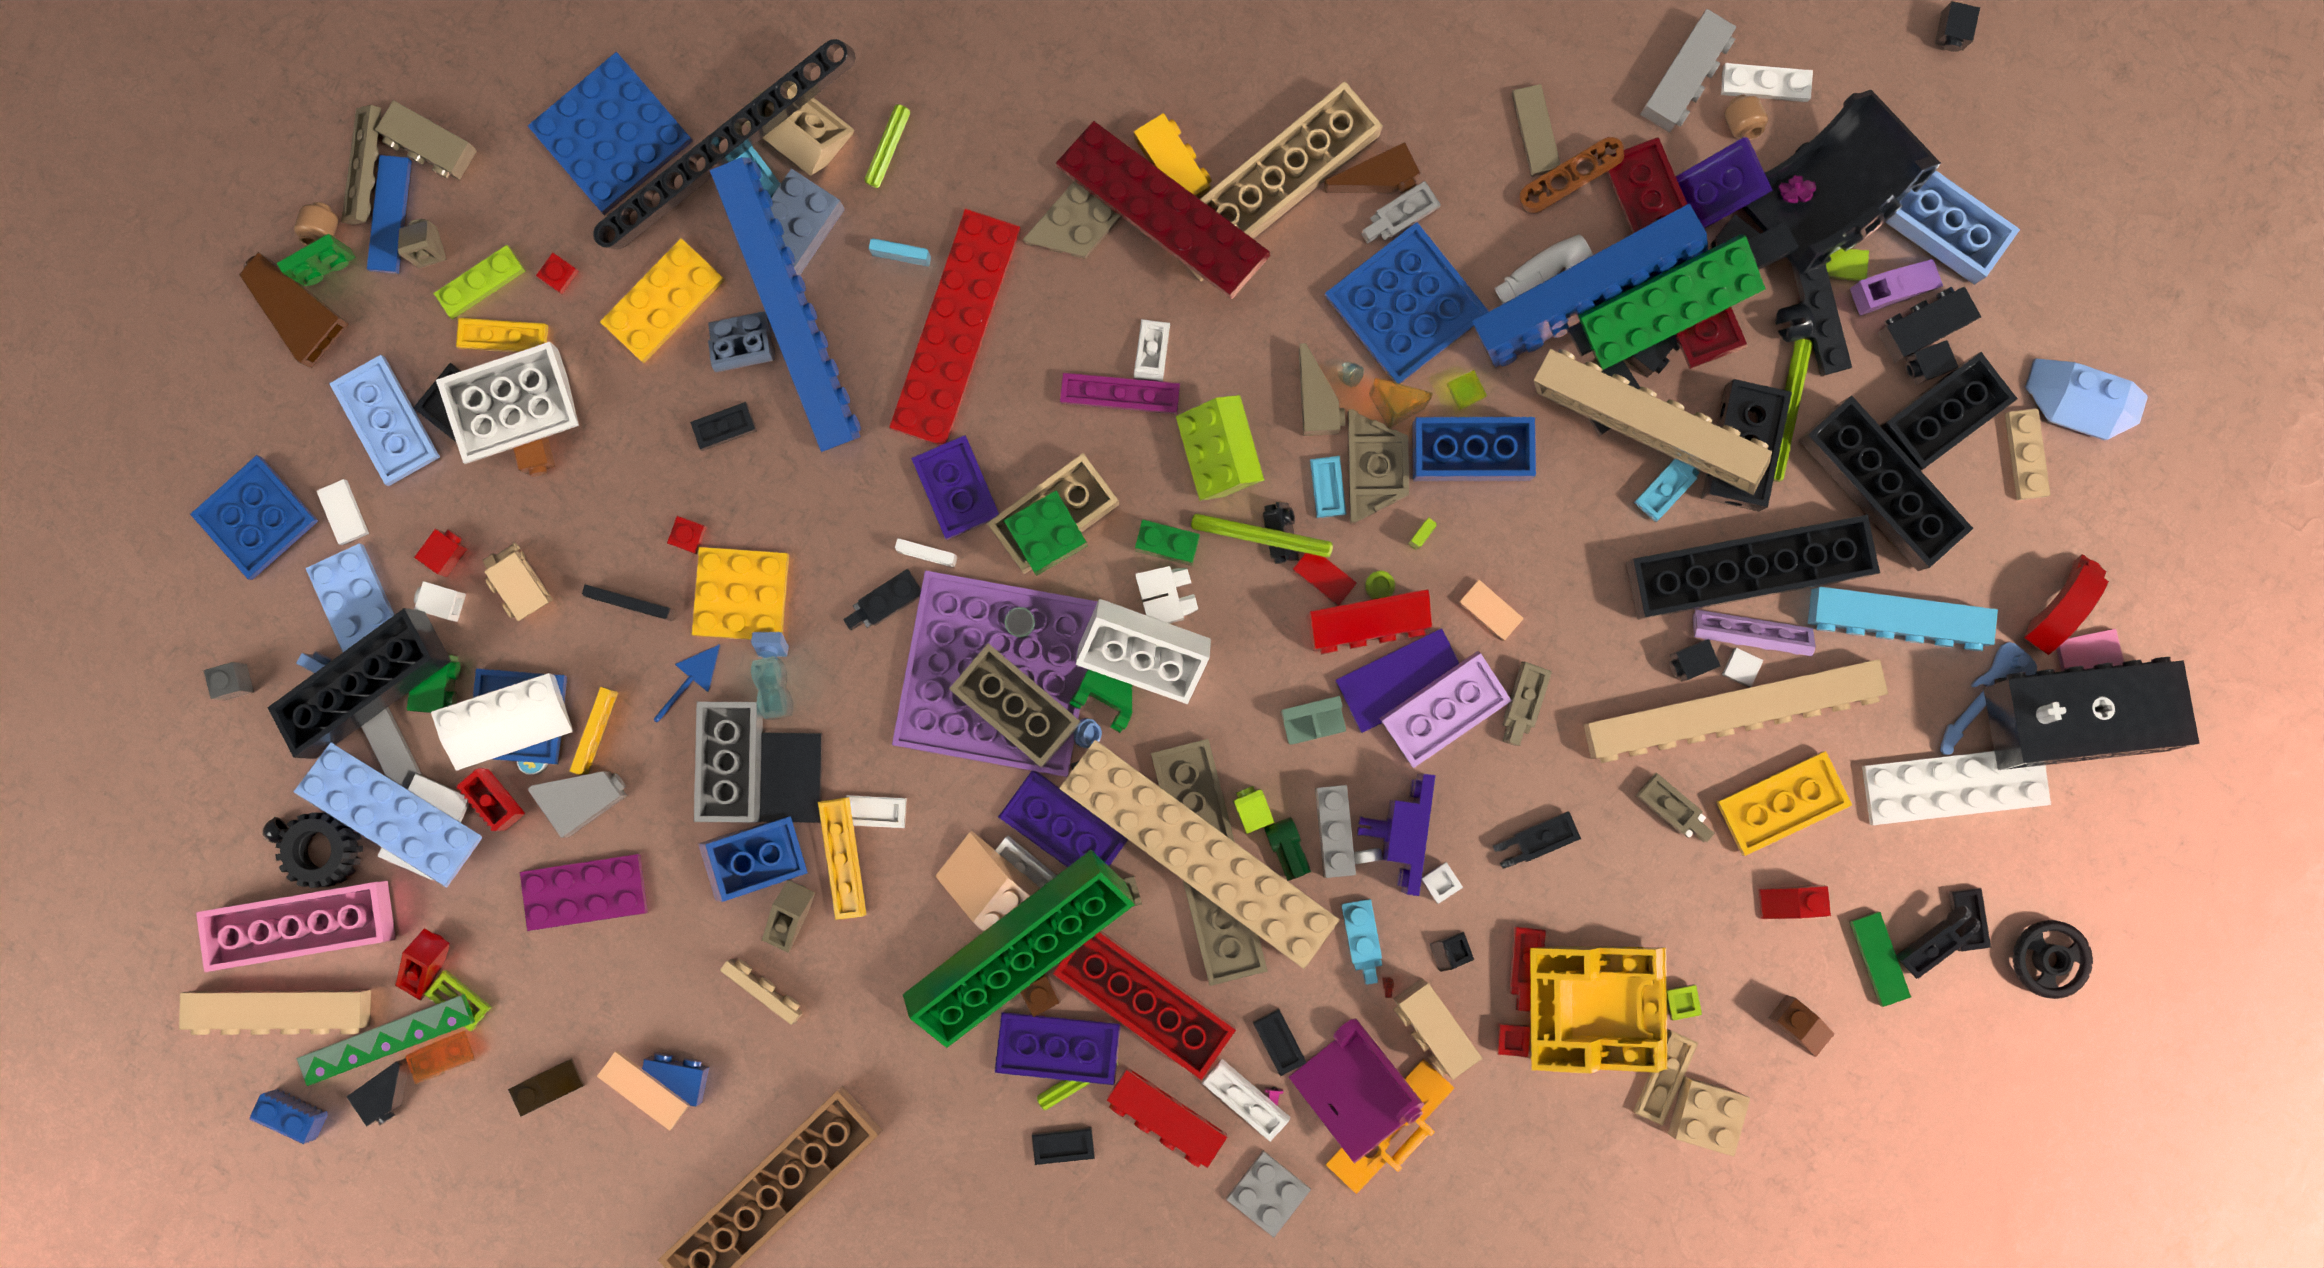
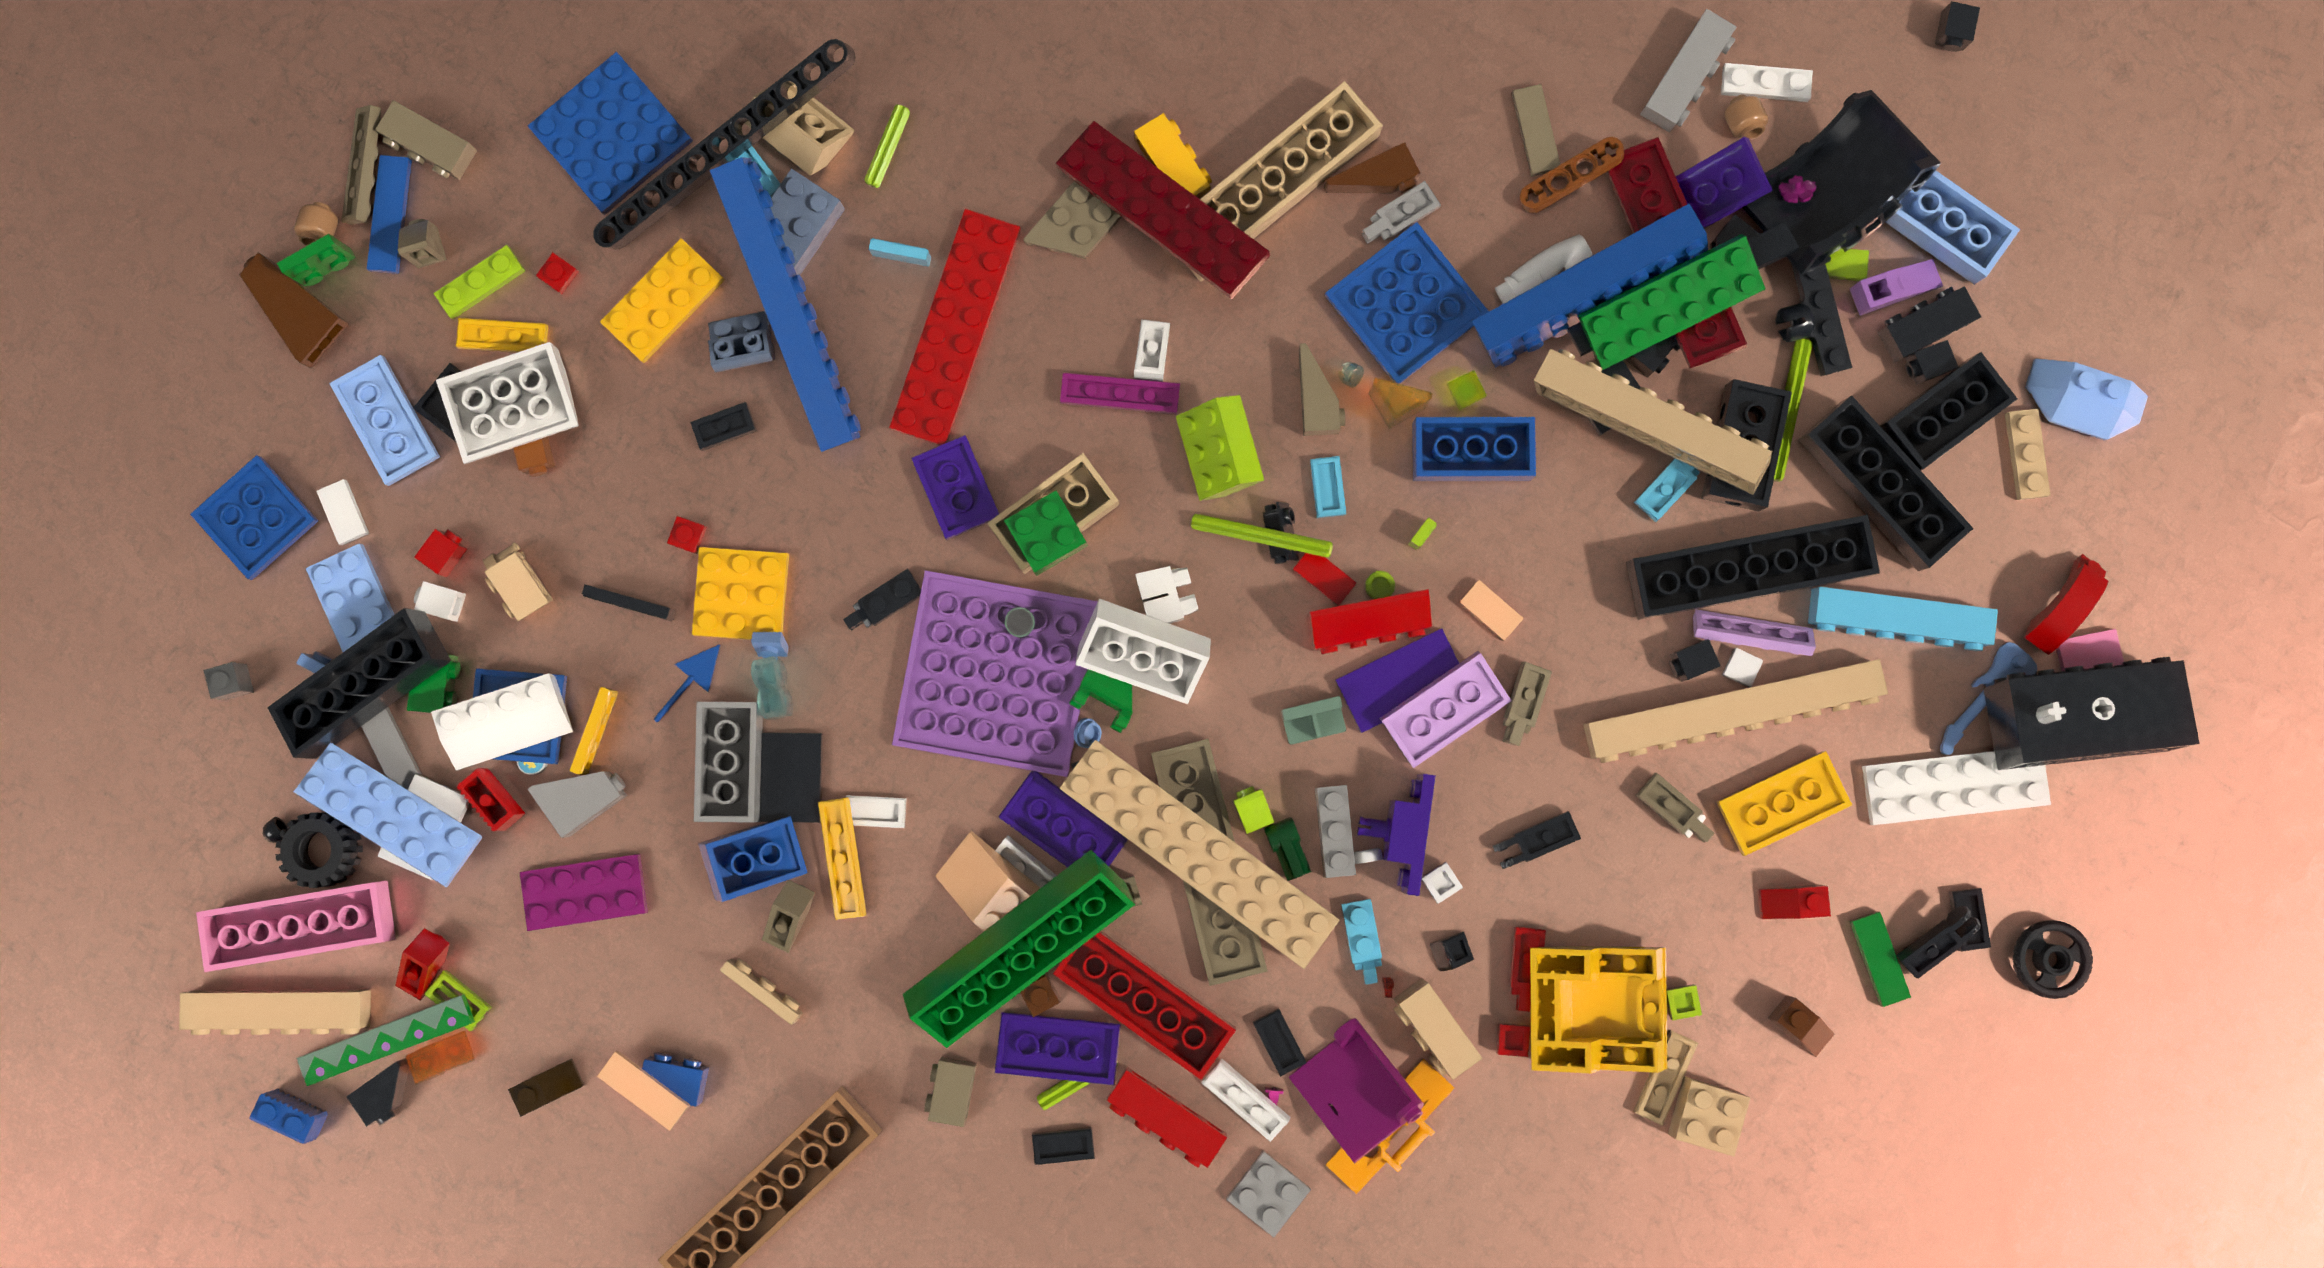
(926, 553): white tile -> none
(951, 1091): none -> dark tan brick
(1015, 705): dark tan brick -> none
(1167, 542): green brick -> none
(1375, 466): dark tan wing -> none

